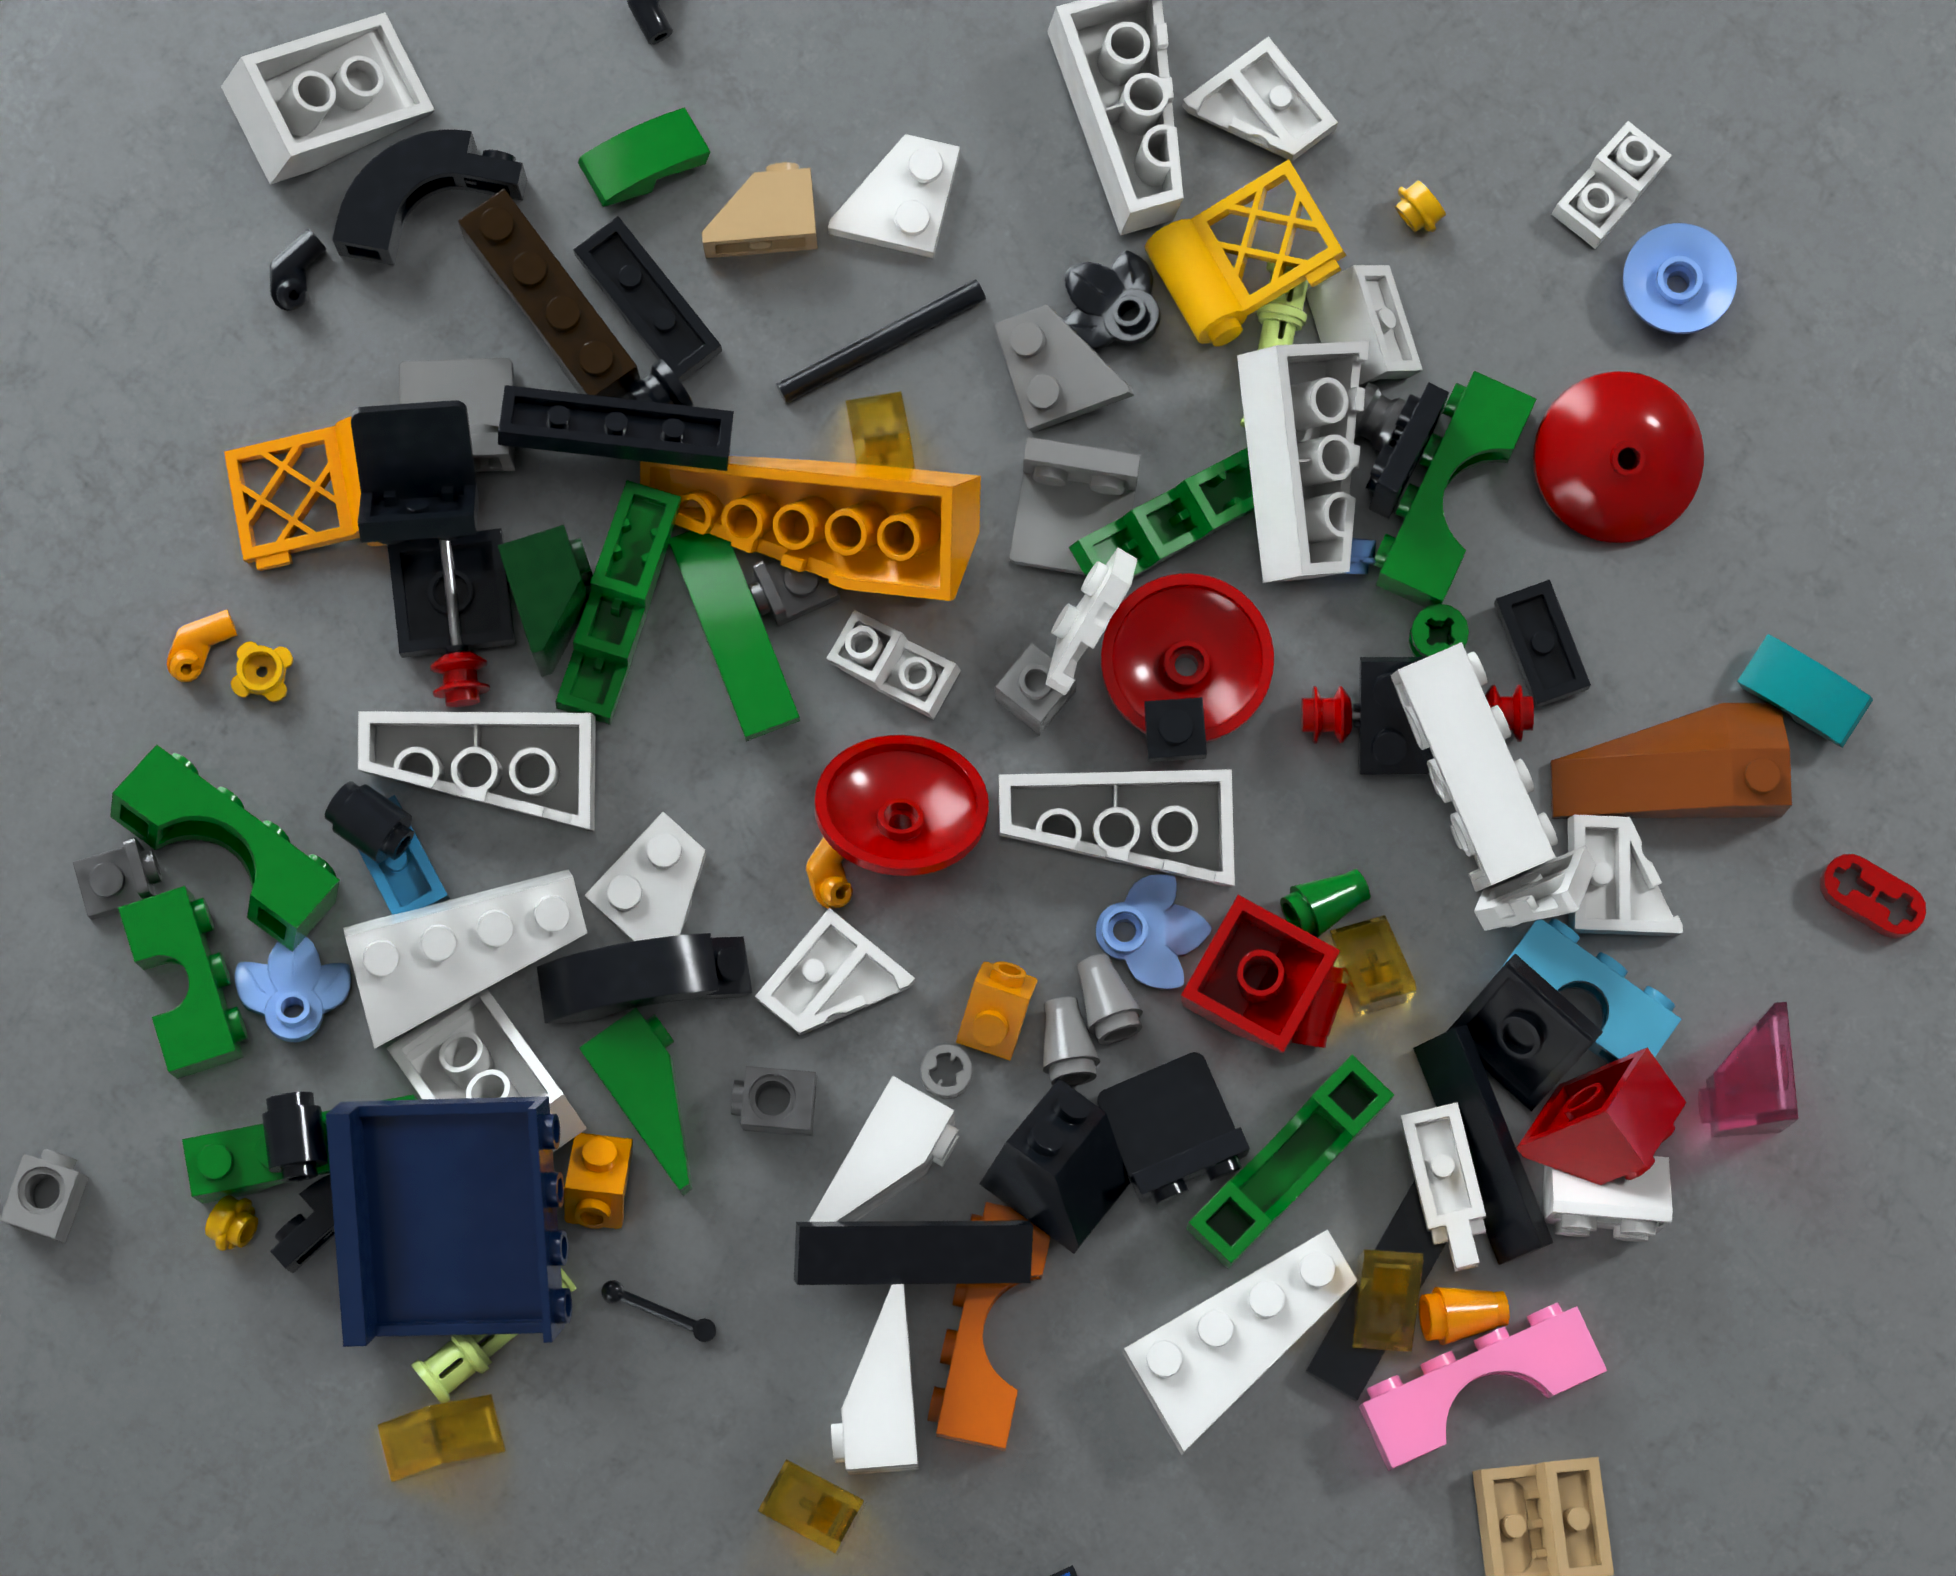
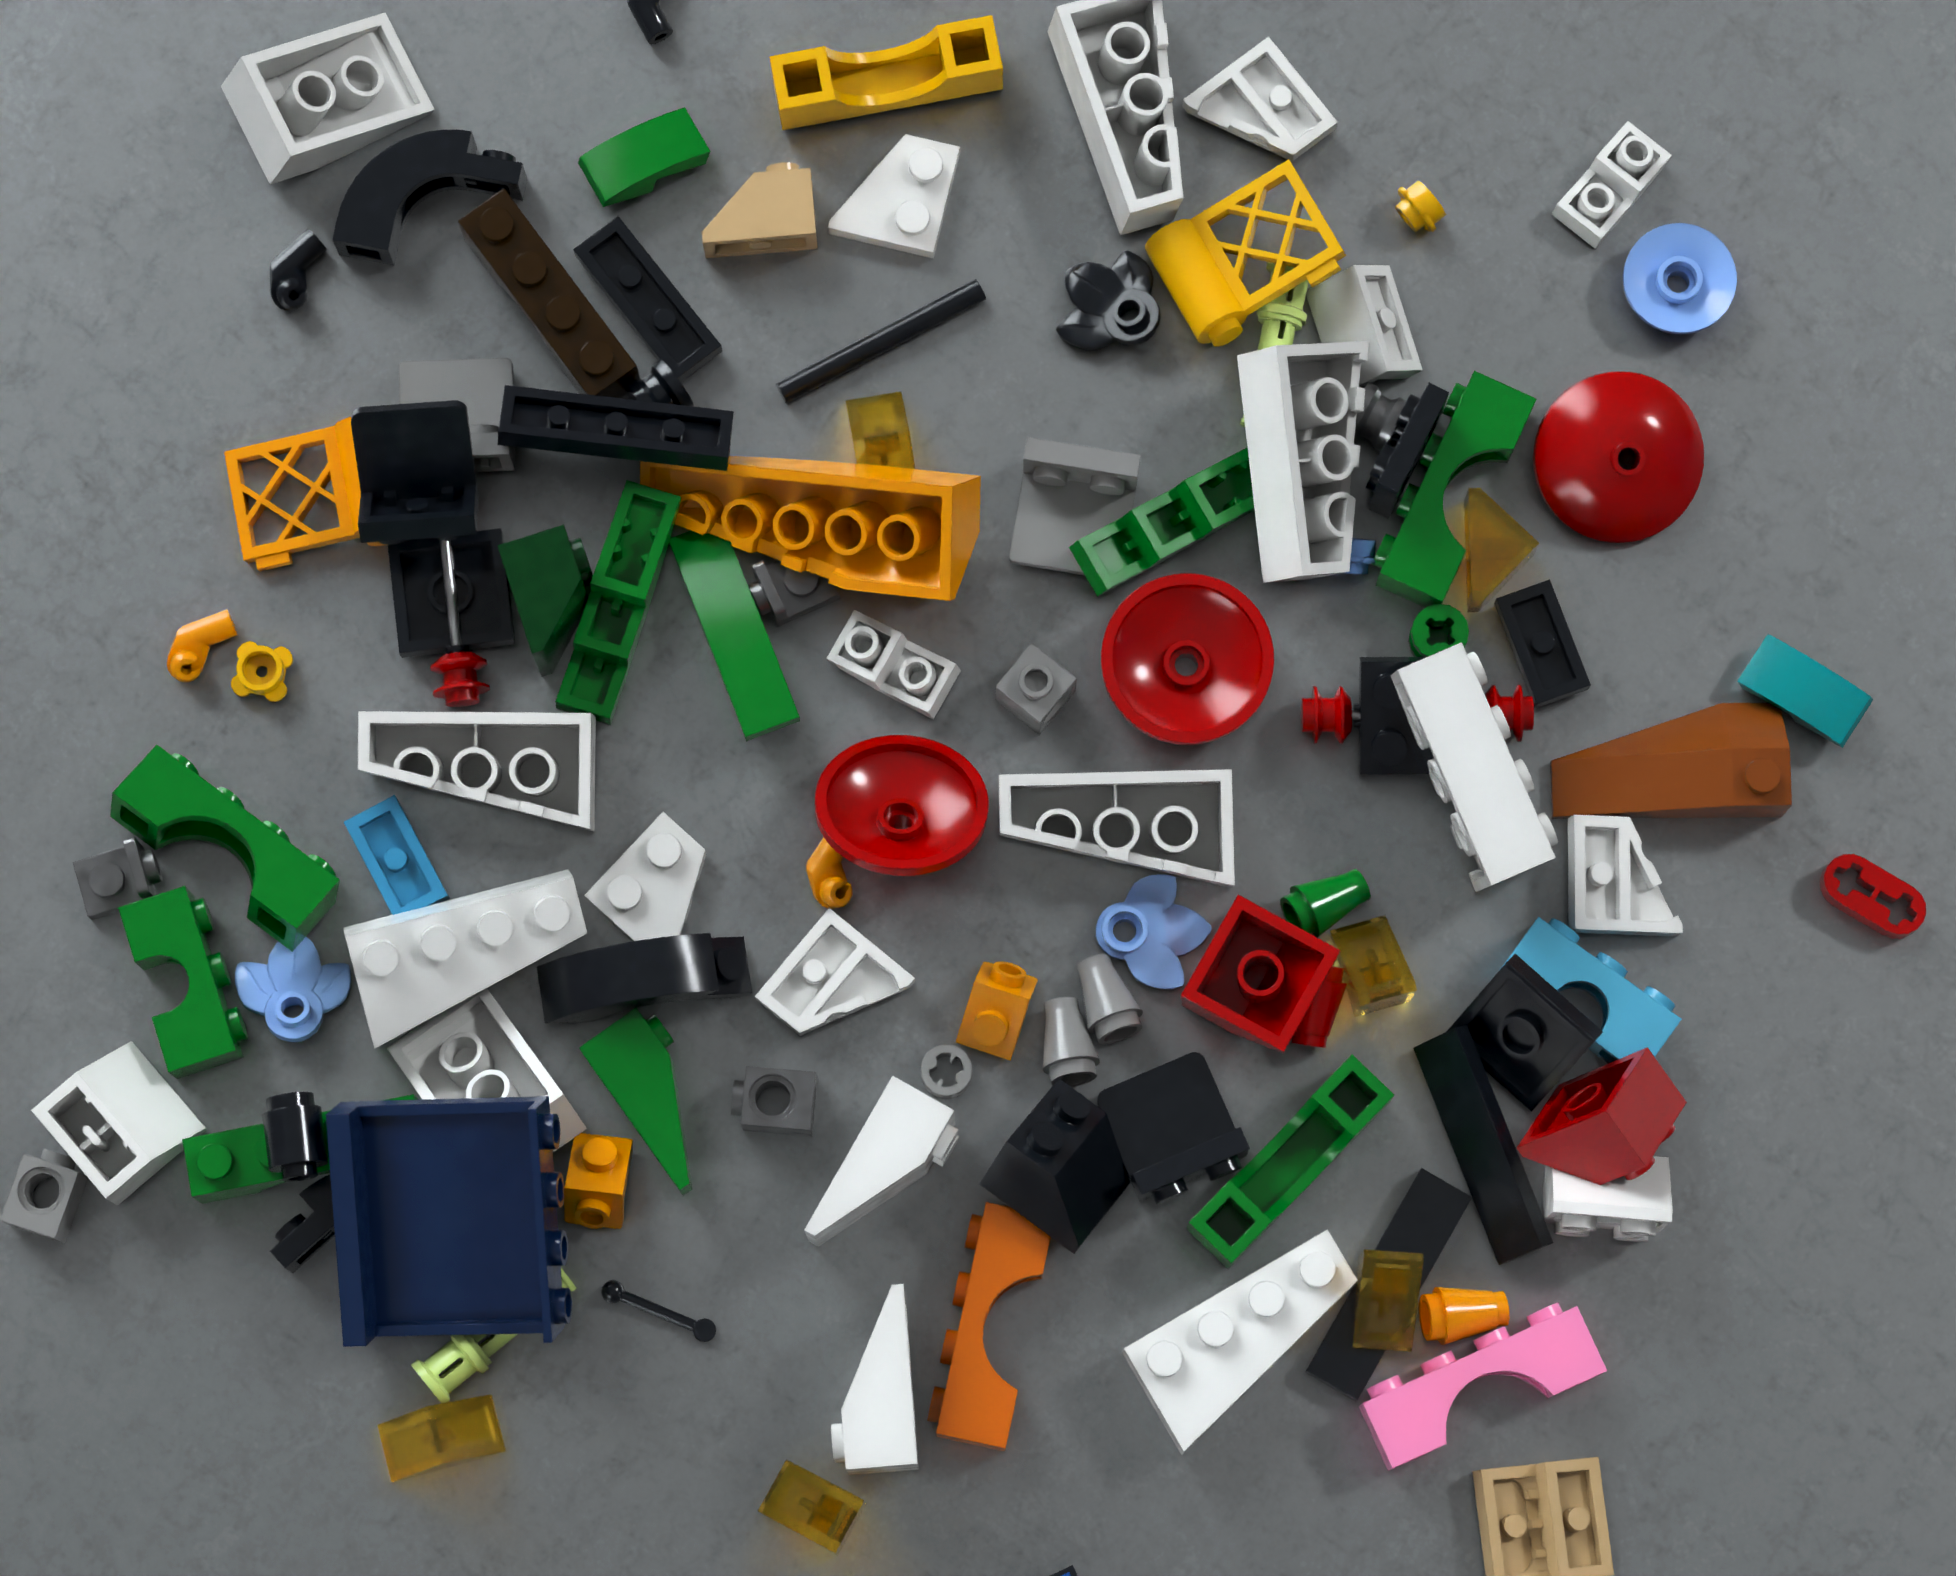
(118, 1121): none -> white slope
(231, 1223): yellow plate -> none
(370, 822): black brick -> none
(836, 85): none -> yellow arch
(913, 1252): black tile -> none
(1055, 369): light grey wing -> none
(1085, 624): white wing -> none
(1175, 729): black plate -> none
(1446, 1180): white hinge -> none
(1493, 546): none -> clear yellow slope
(1537, 893): white wing -> none
(1755, 1081): clear pink slope -> none

